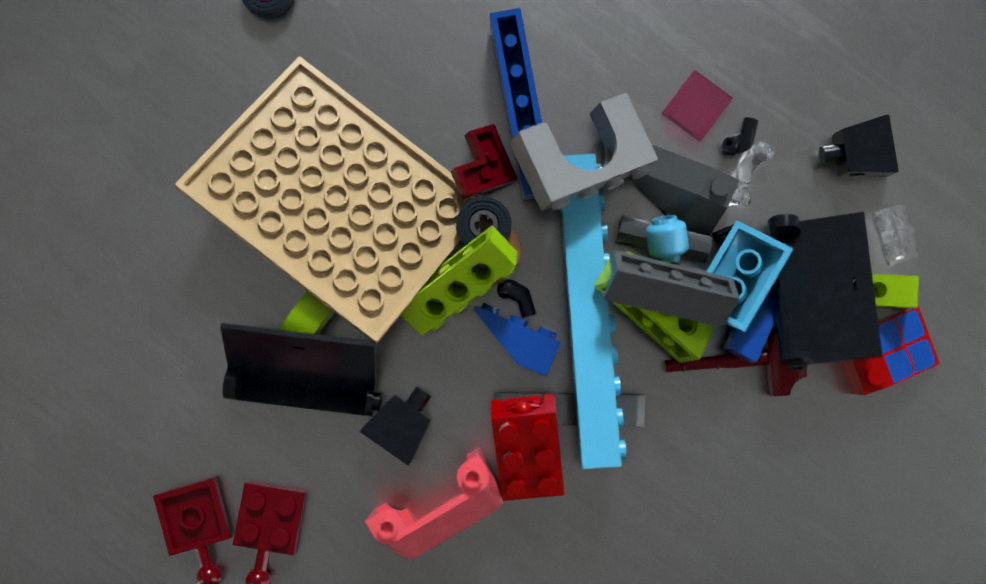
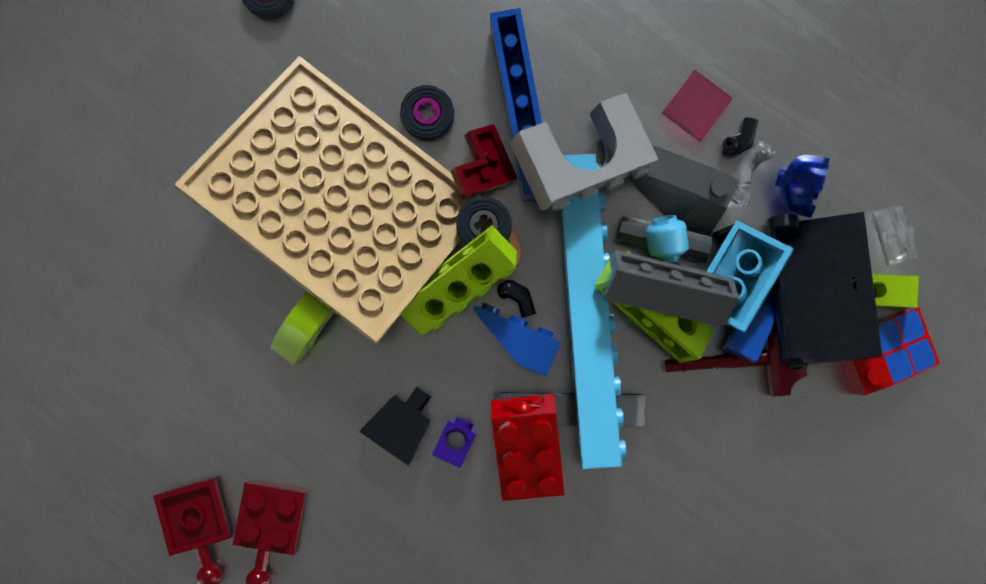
(300, 370): black door -> none
(414, 537): coral windscreen -> none
(440, 104): none -> black bush
(455, 455): none -> dark purple brick
(802, 183): none -> clear blue cylinder
(863, 150): black torso -> none

